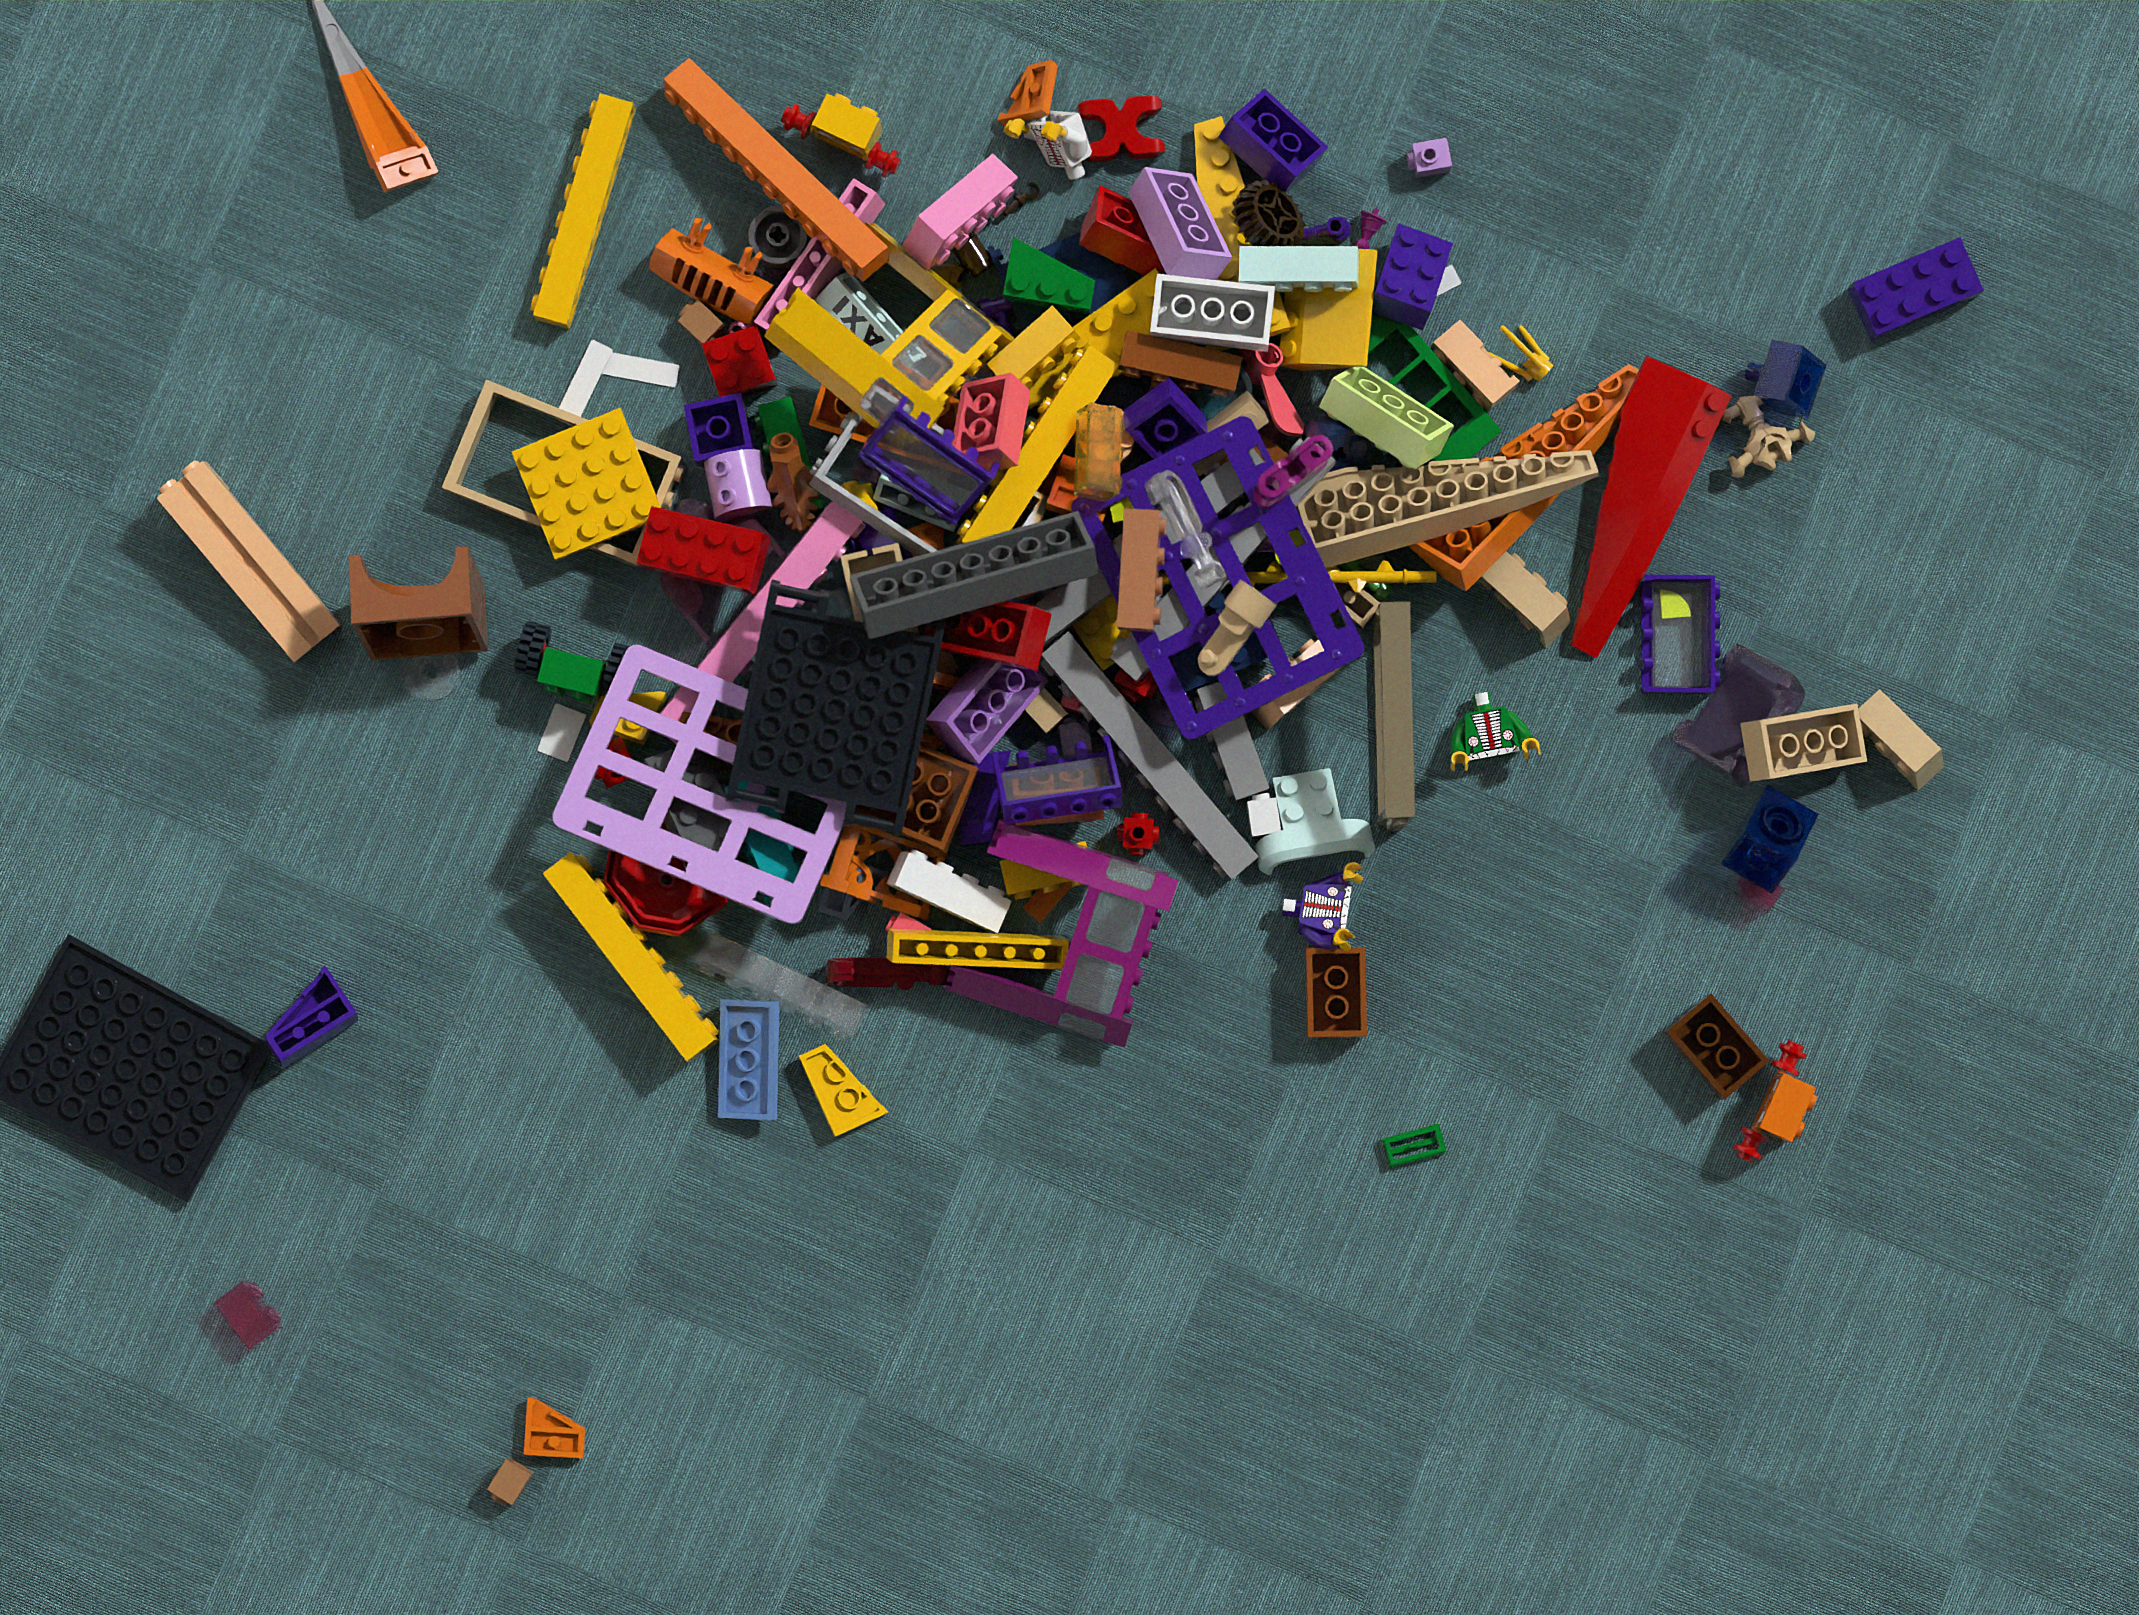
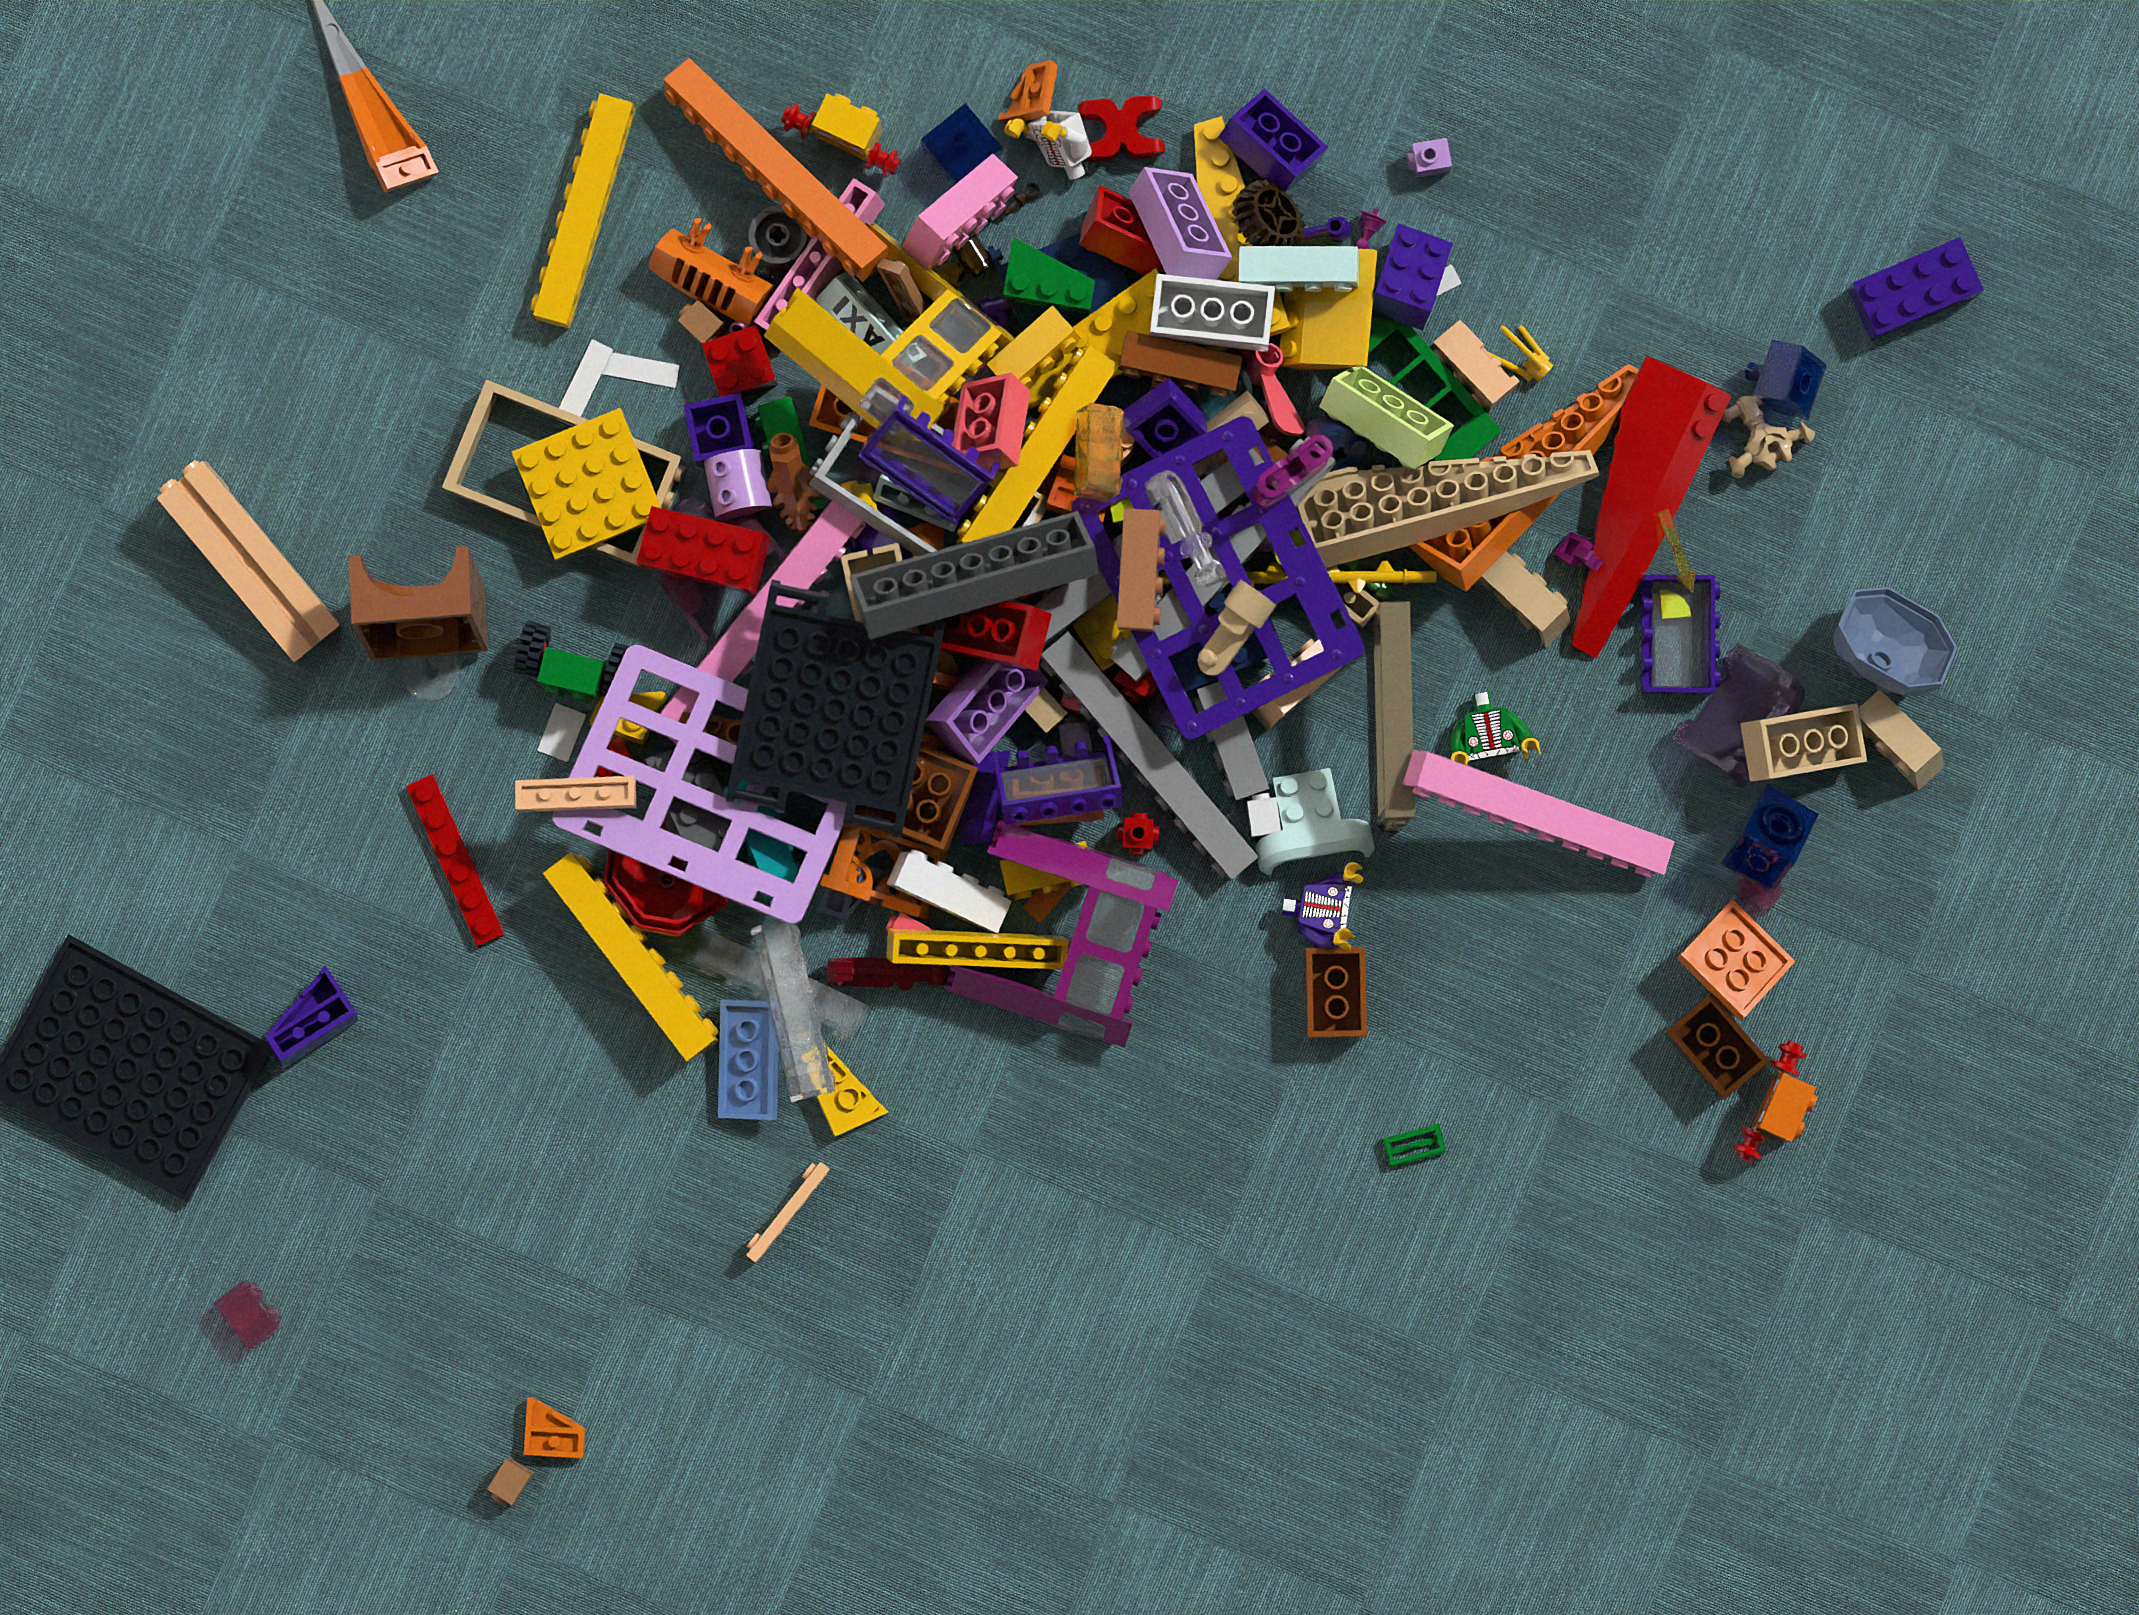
(455, 860): none -> red plate
(575, 794): none -> light nougat plate
(793, 1010): none -> clear brick
(813, 1177): none -> light nougat plate
(903, 289): none -> medium nougat plate
(960, 144): none -> clear blue brick
(1537, 812): none -> bright pink brick
(1575, 550): none -> magenta plate
(1686, 575): none -> clear yellow piece
(1736, 960): none -> orange plate
(1893, 642): none -> sand blue rock

